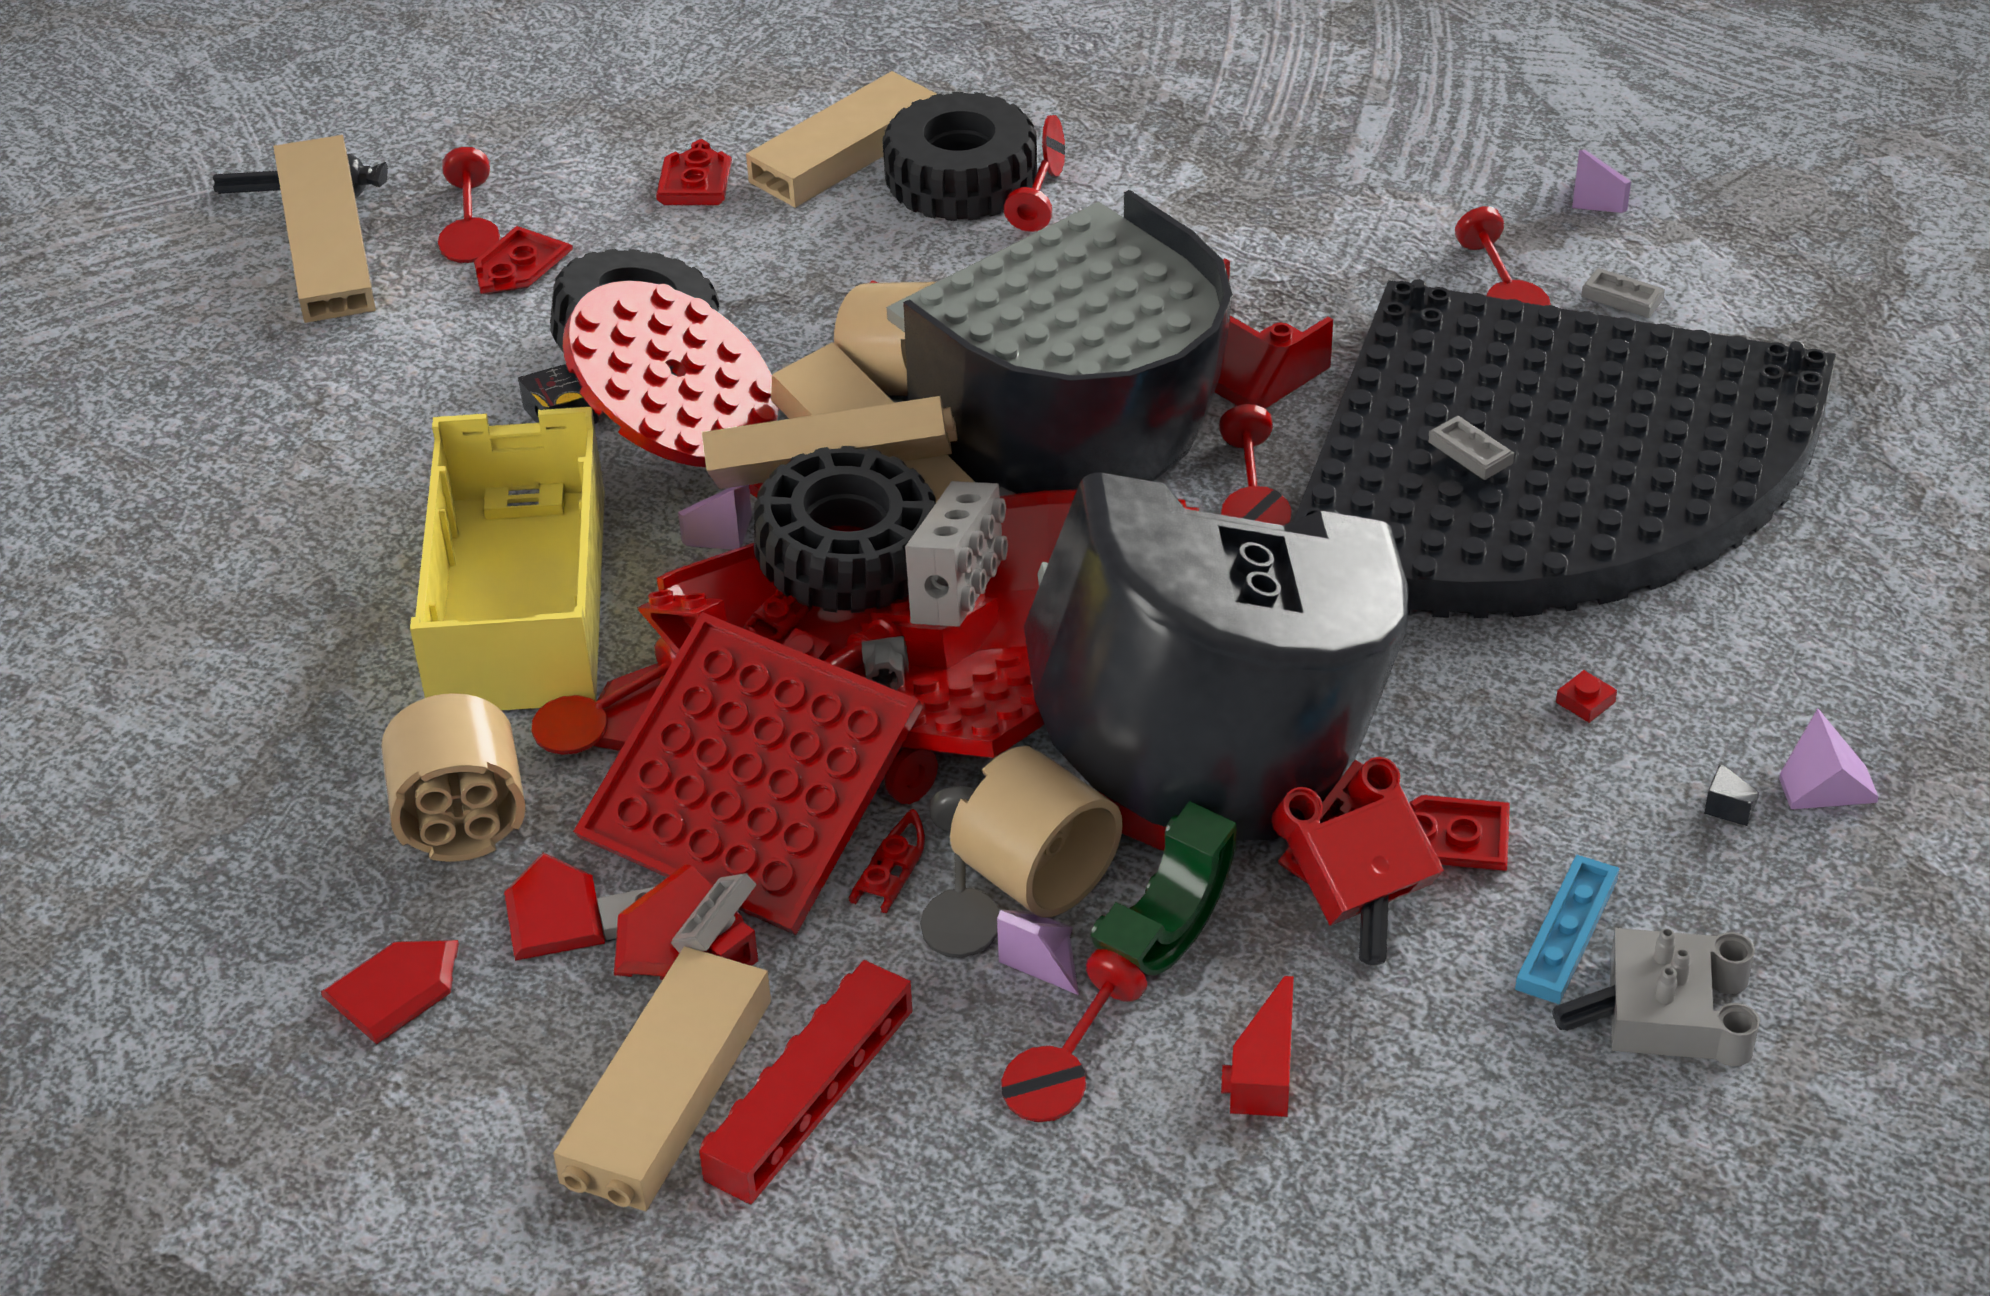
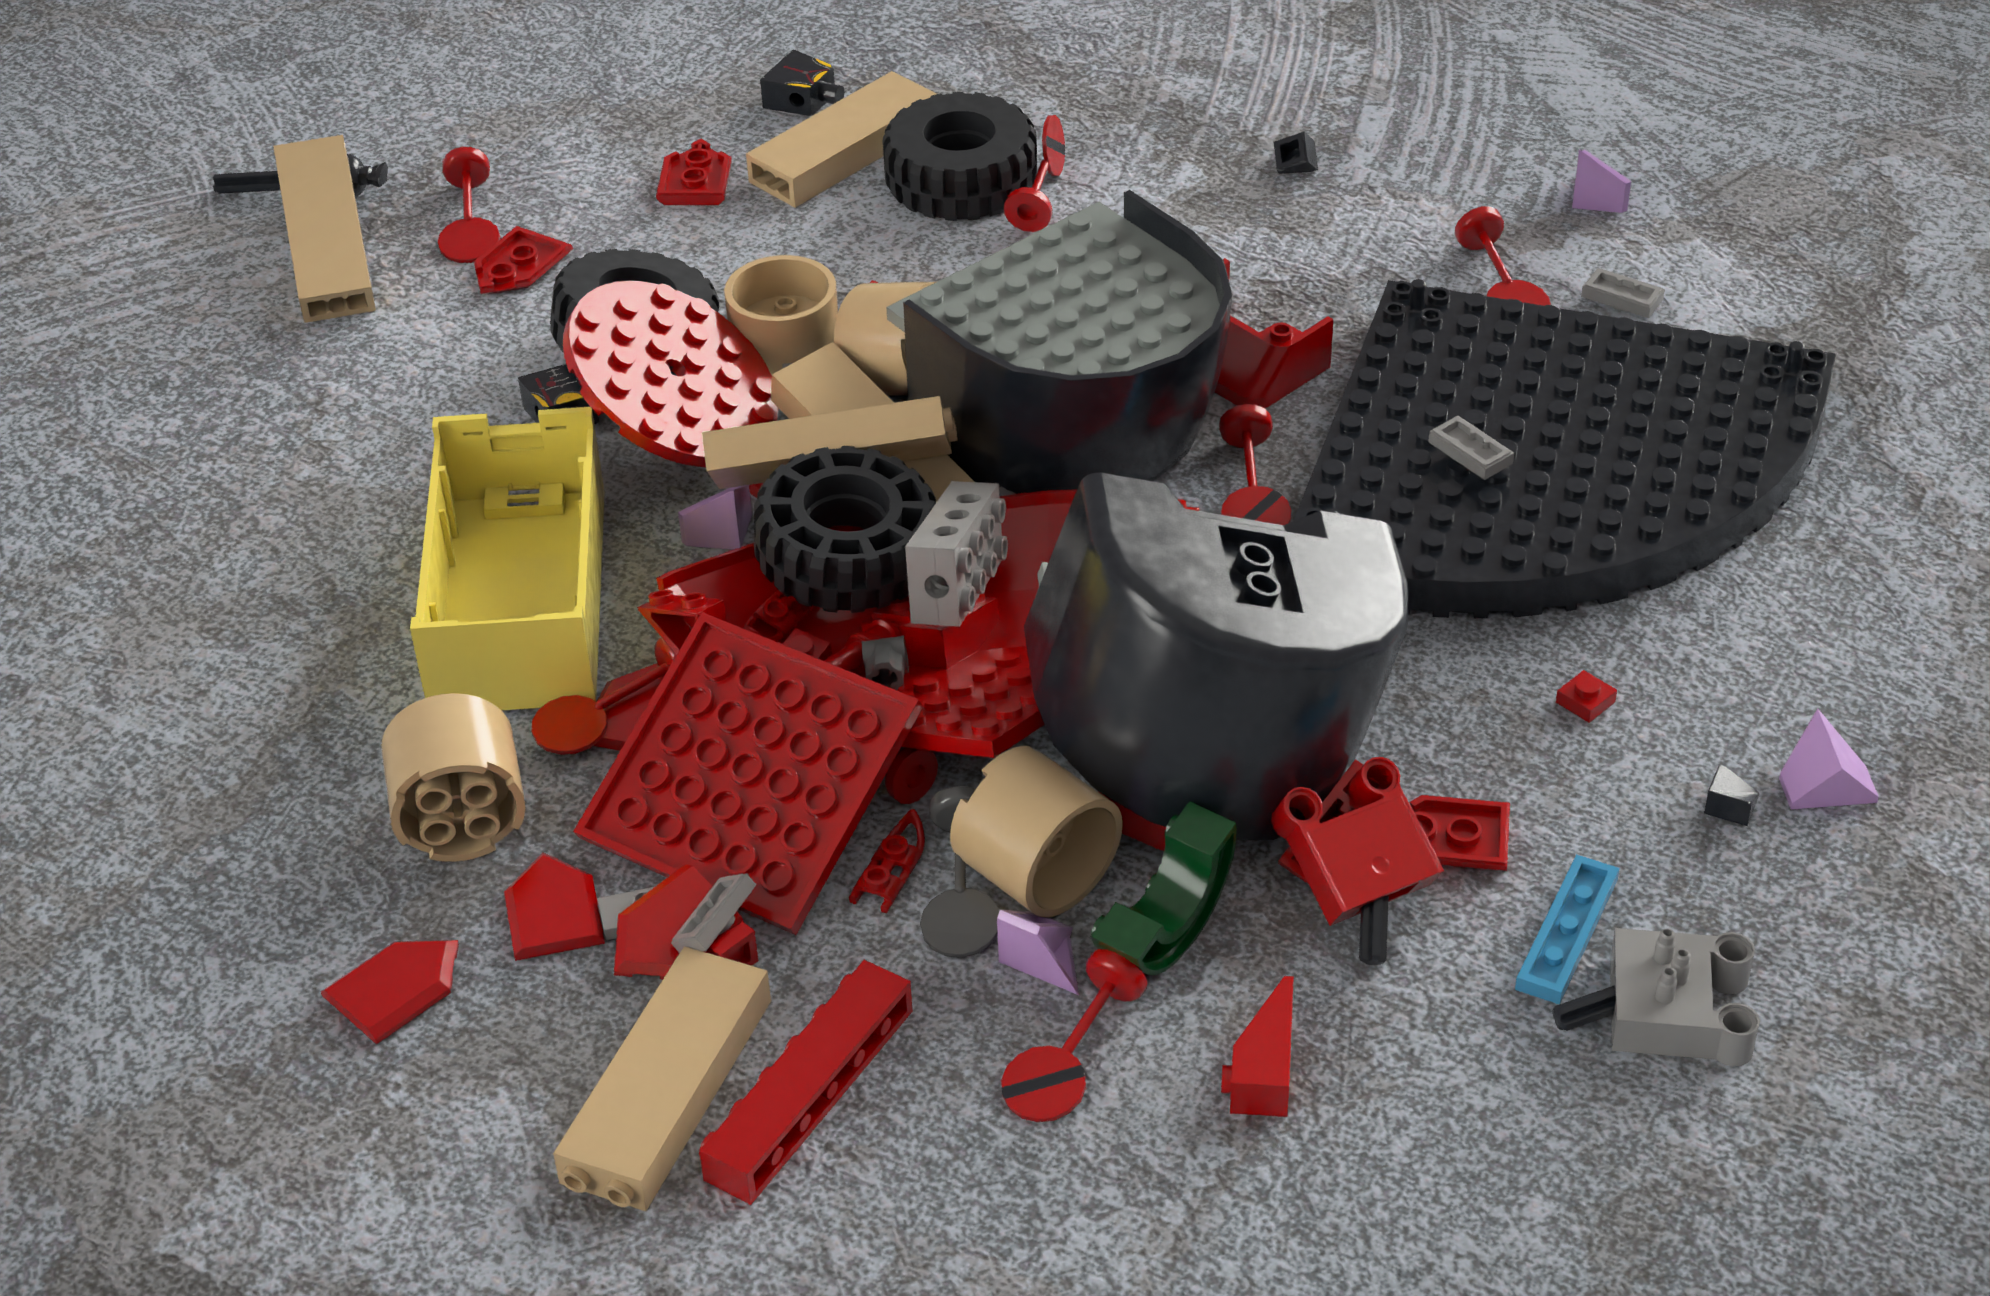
(783, 307): none -> tan brick
(800, 85): none -> black torso
(1295, 154): none -> black slope

